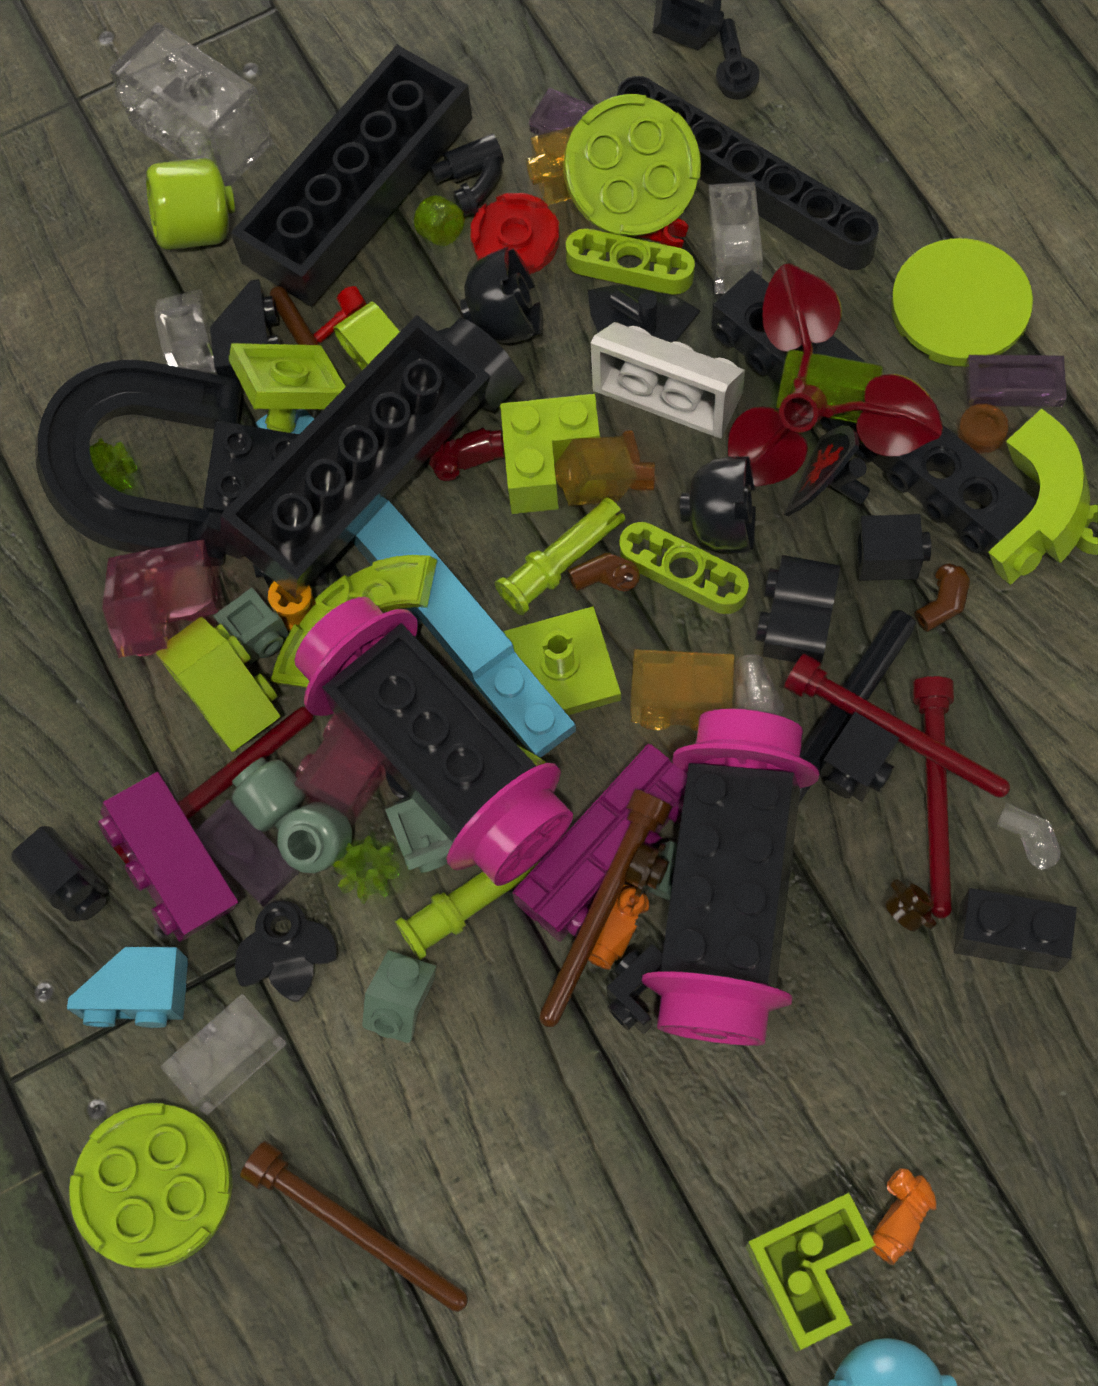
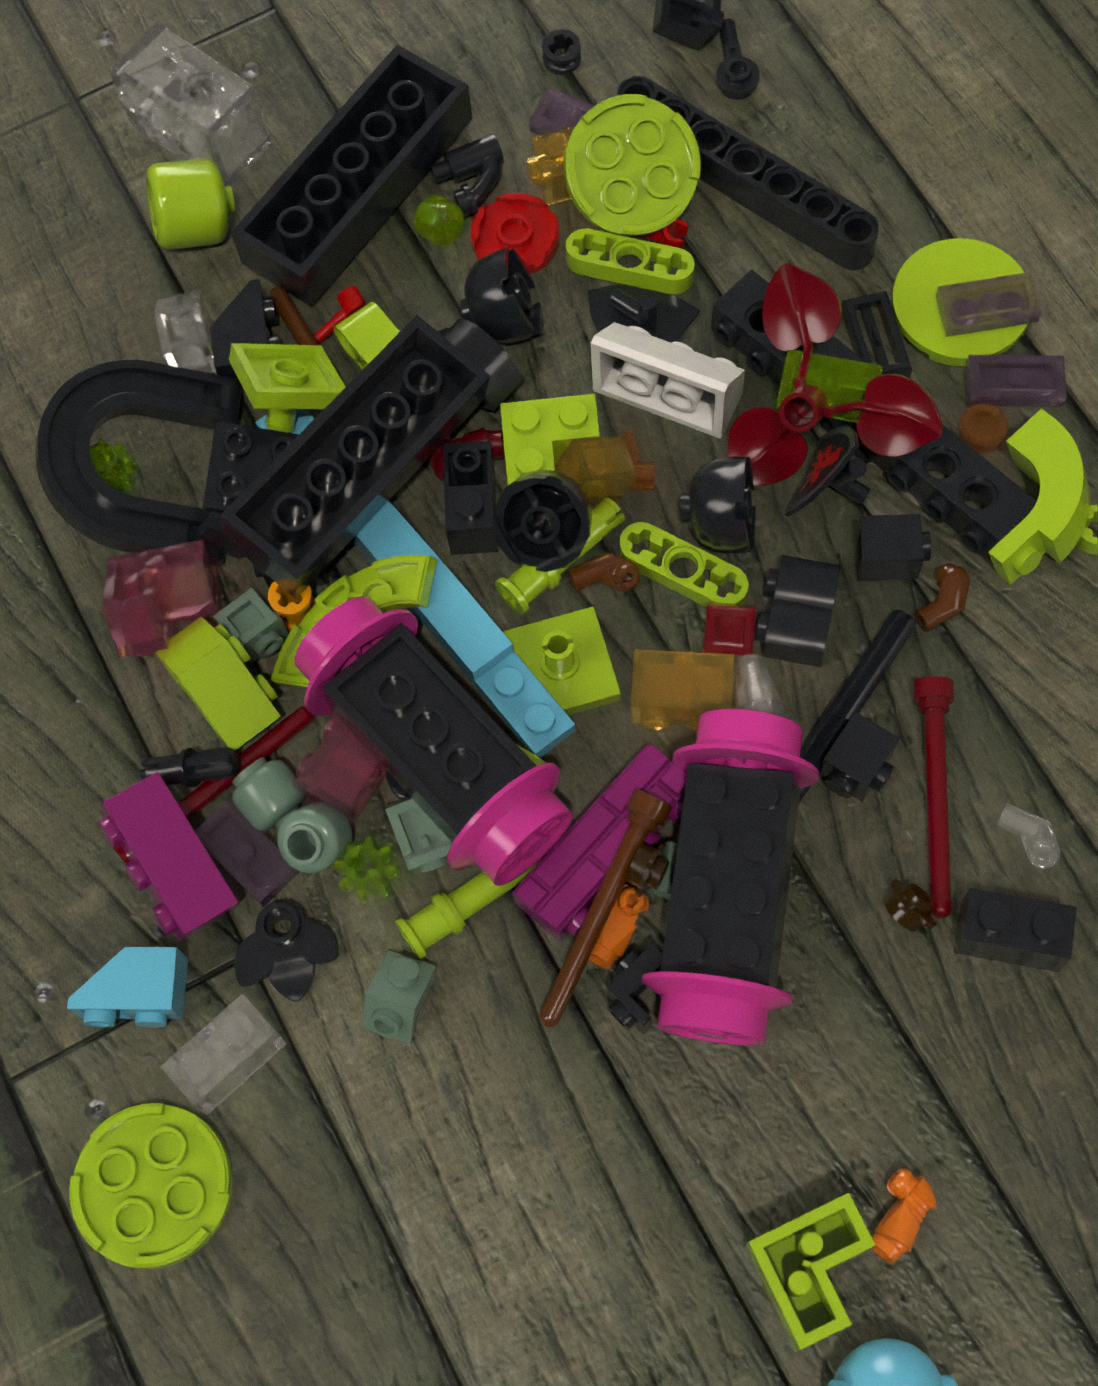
(60, 874): black brick -> none
(193, 766): none -> black axle
(269, 1170): reddish brown piece -> none
(469, 497): none -> black slope
(542, 520): none -> black cylinder
(564, 40): none -> black bush
(729, 629): none -> dark red tile
(734, 233): clear slope -> none
(811, 680): dark red piece -> none
(863, 303): none -> black tile
(988, 304): none -> plate

